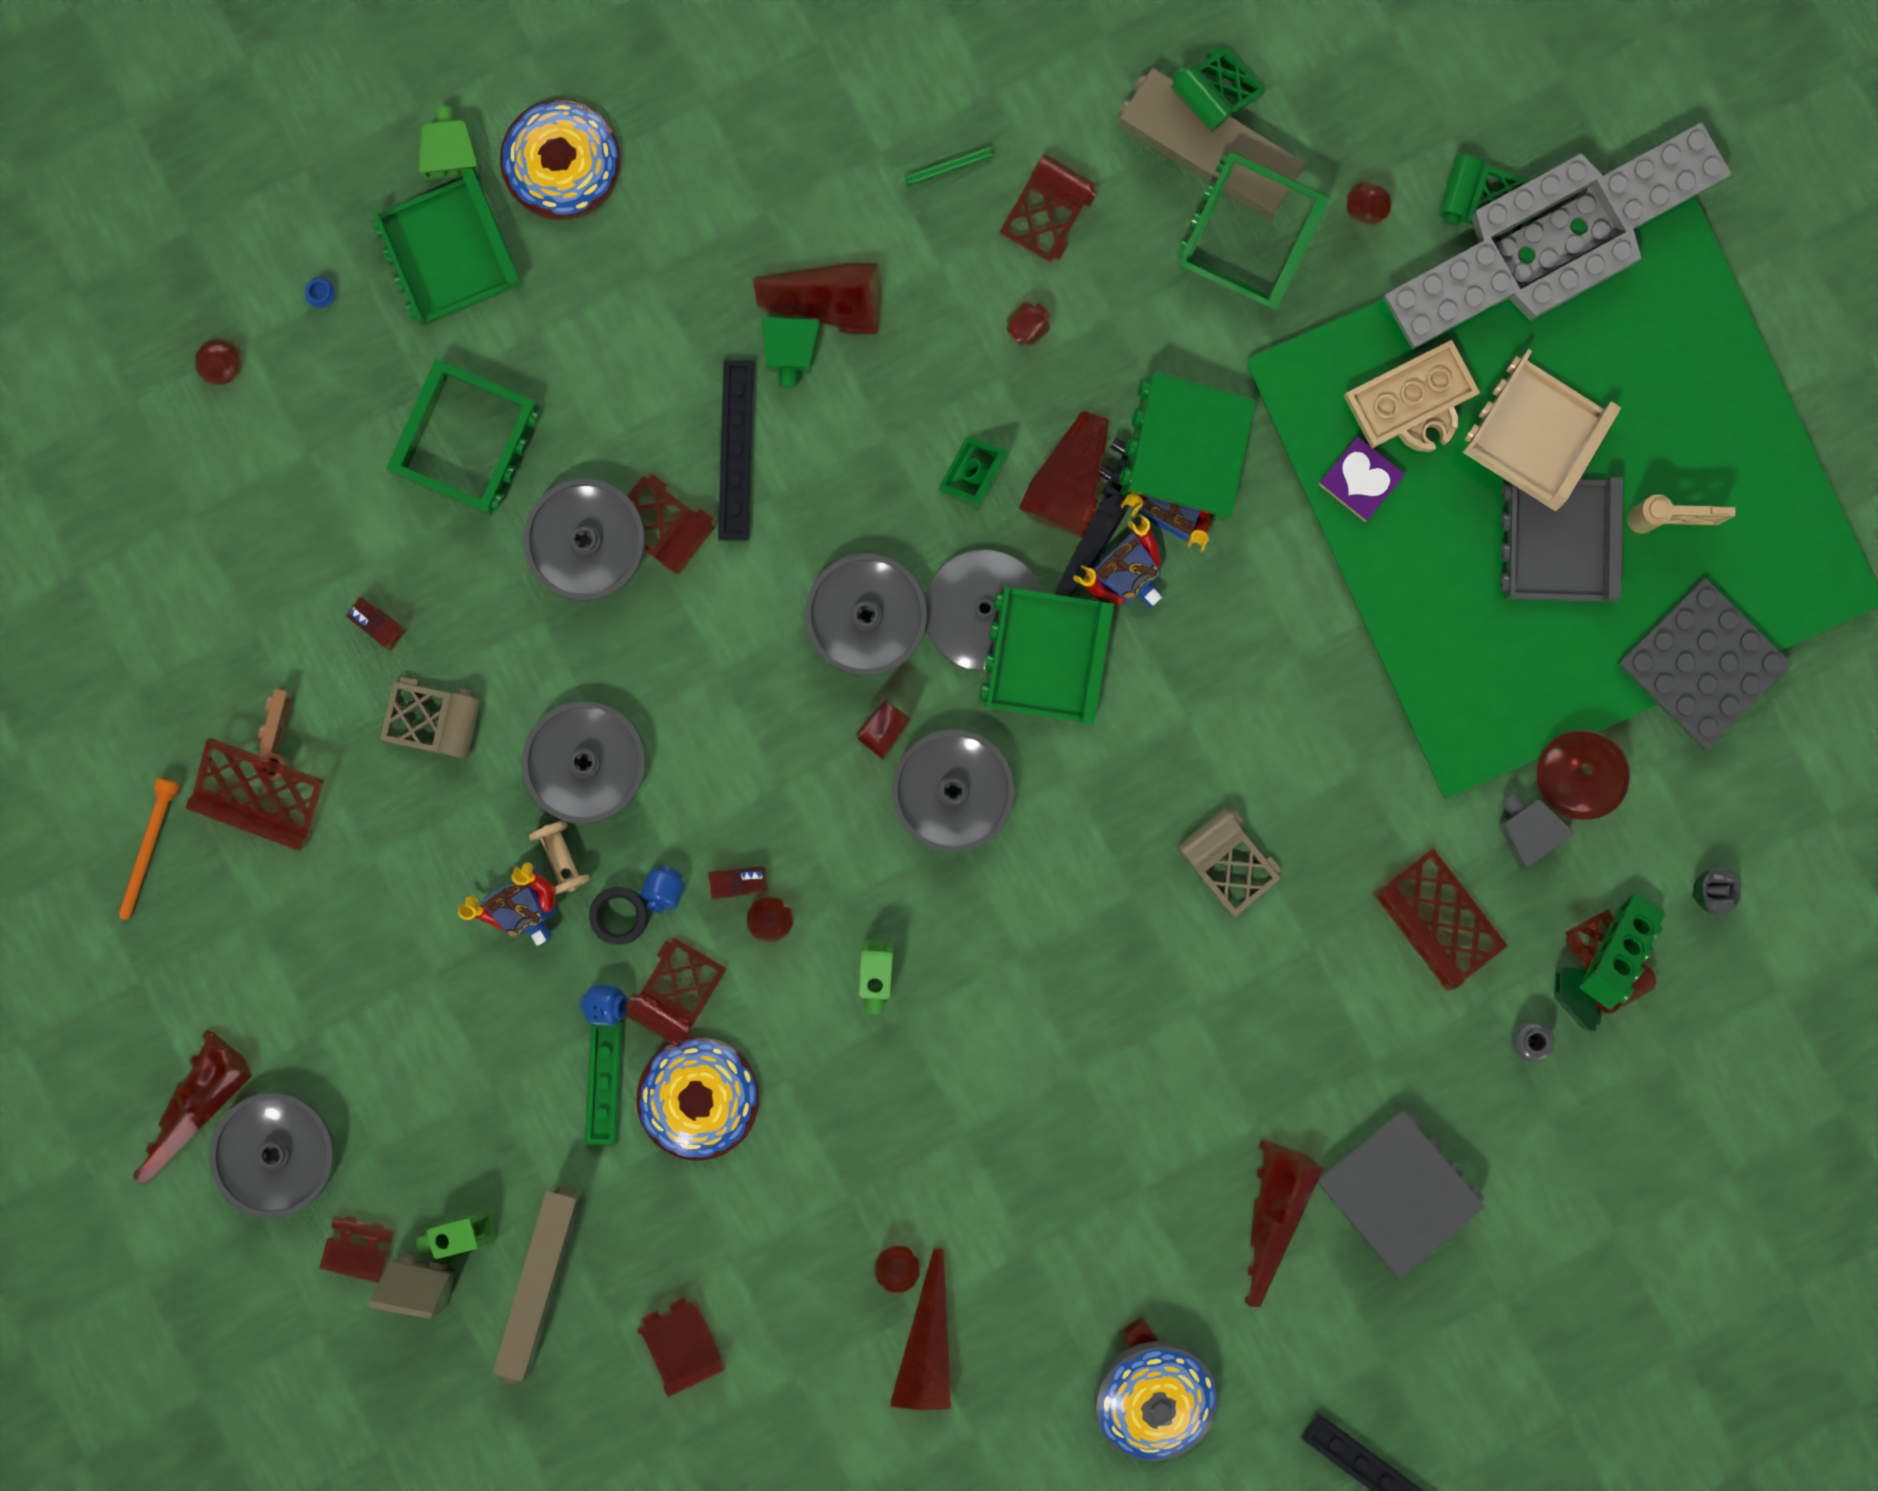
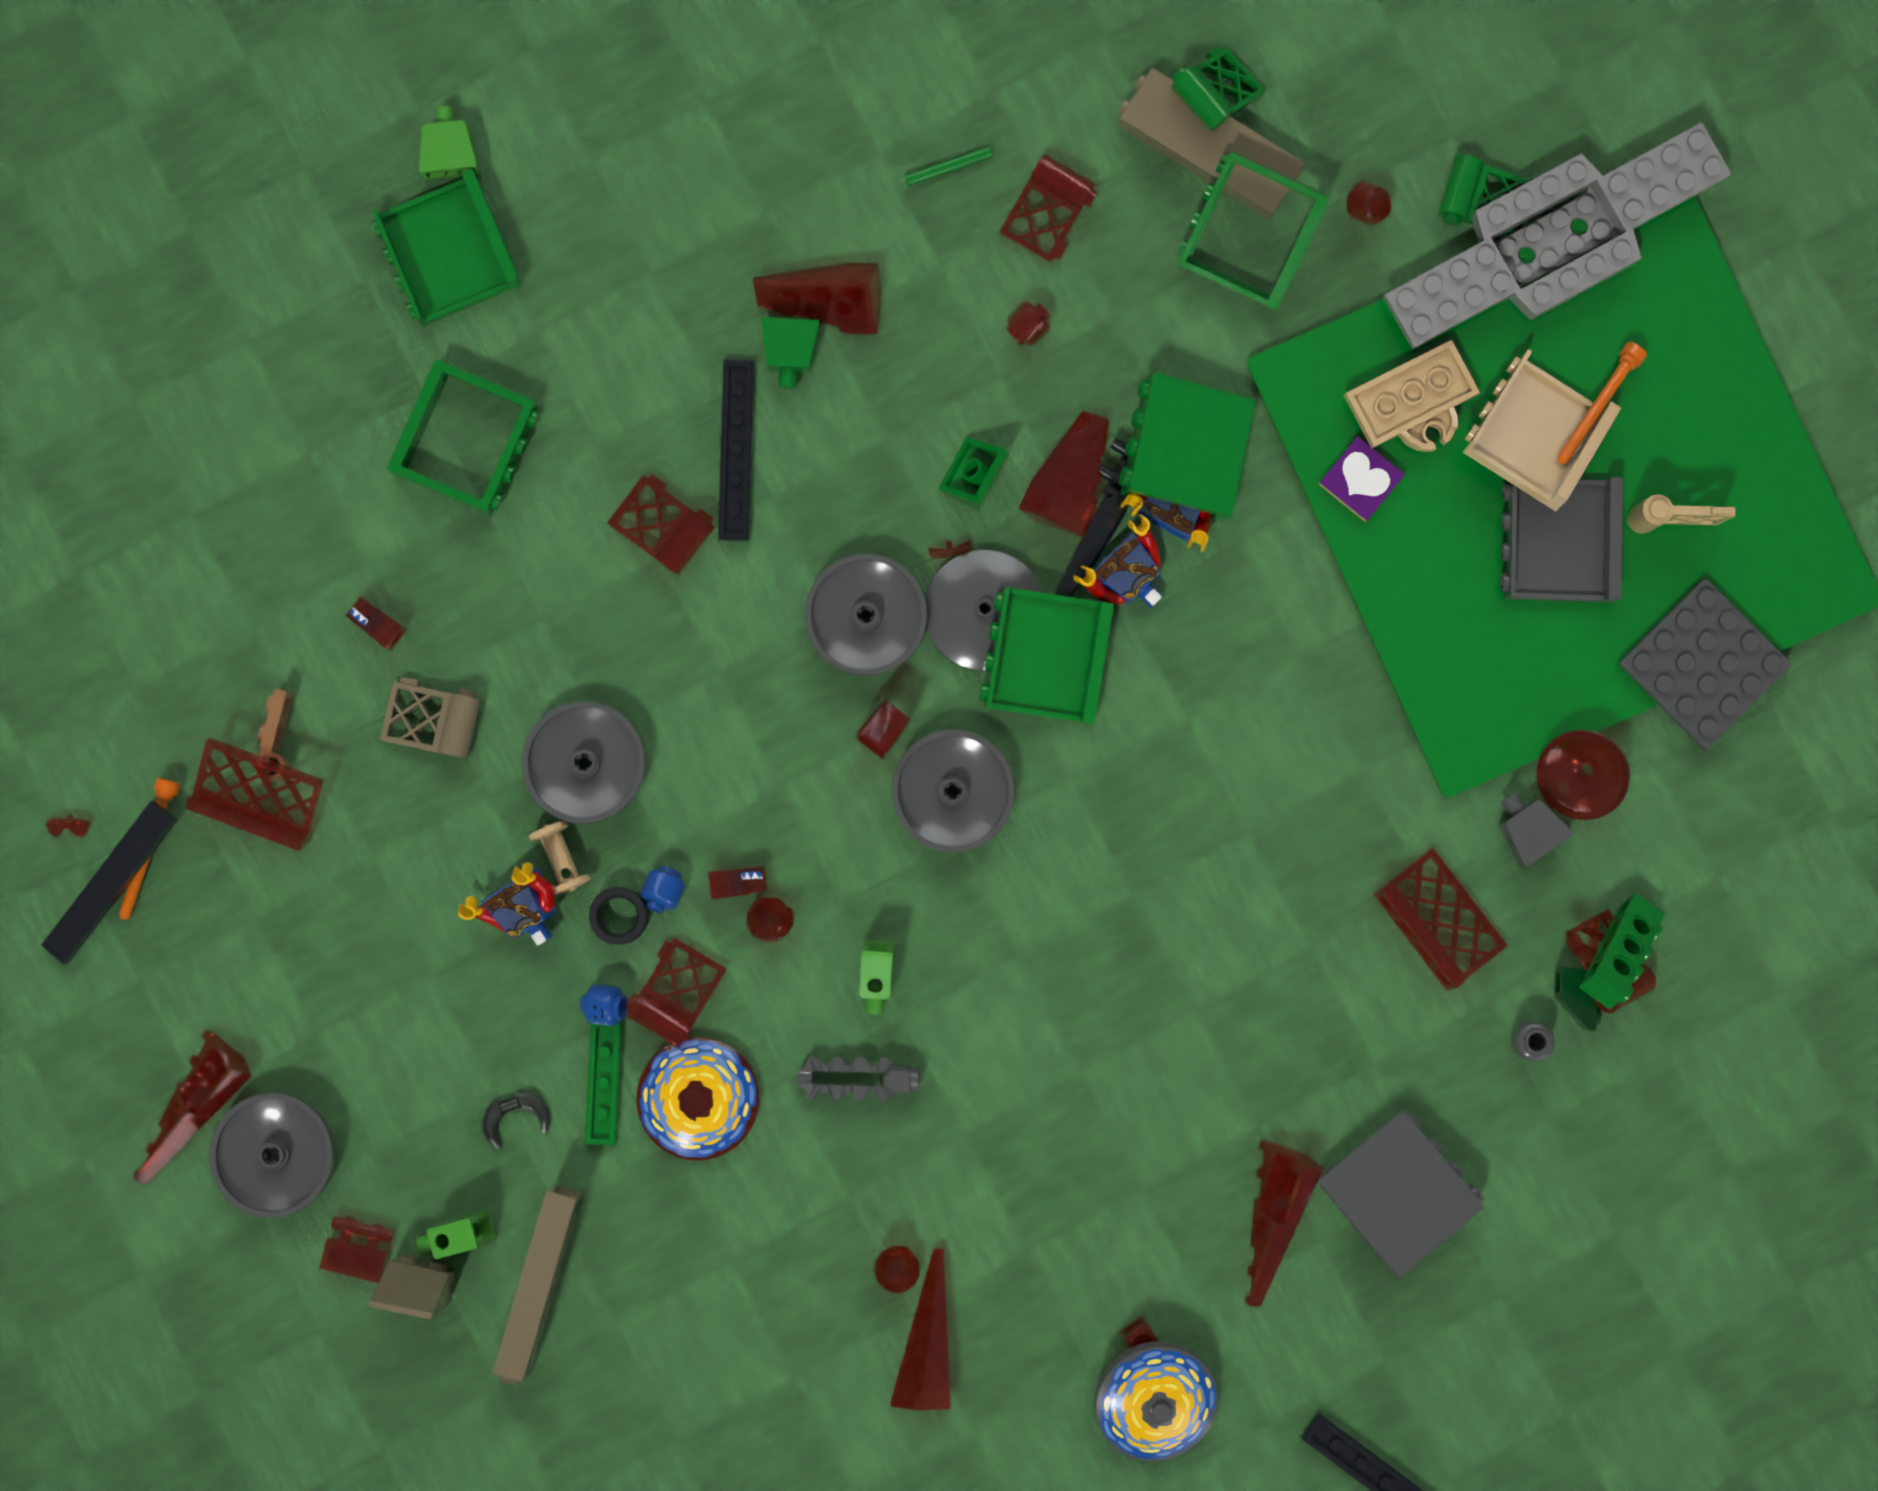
(77, 826): none -> clear red piece
(109, 882): none -> black tile
(218, 361): clear red hair -> none
(320, 292): blue plate -> none
(495, 1111): none -> pearl dark grey piece
(560, 159): dish -> none
(584, 539): dark grey dish -> none
(681, 1345): clear red panel -> none
(896, 1078): none -> dark grey sword
(950, 551): none -> clear red piece
(1216, 840): dark tan piece -> none
(1630, 357): none -> orange piece
(1717, 890): dark grey piece -> none

